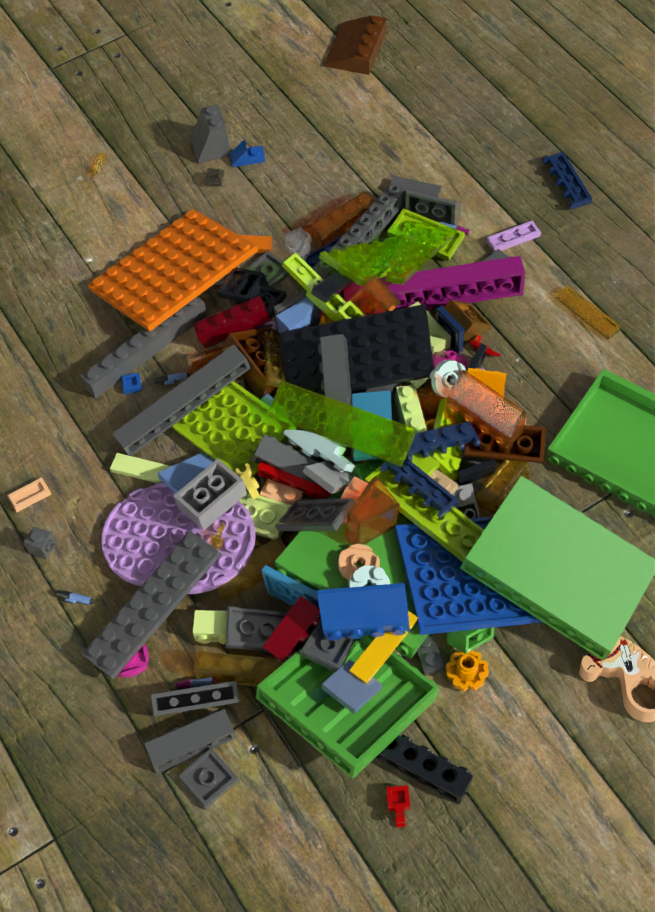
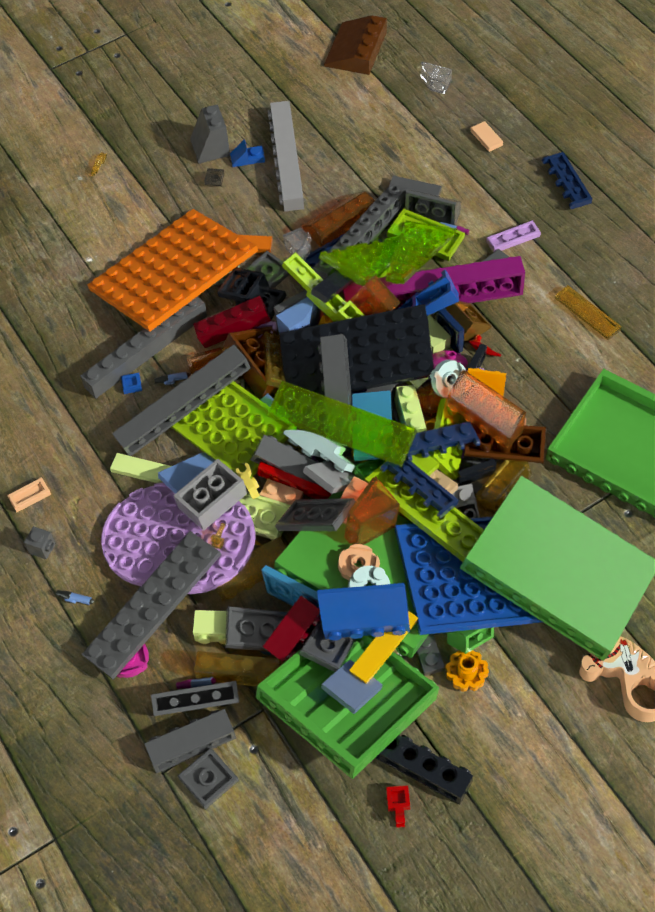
(286, 159): none -> light grey brick
(436, 77): none -> clear slope
(436, 296): none -> blue wedge
(486, 136): none -> light nougat tile

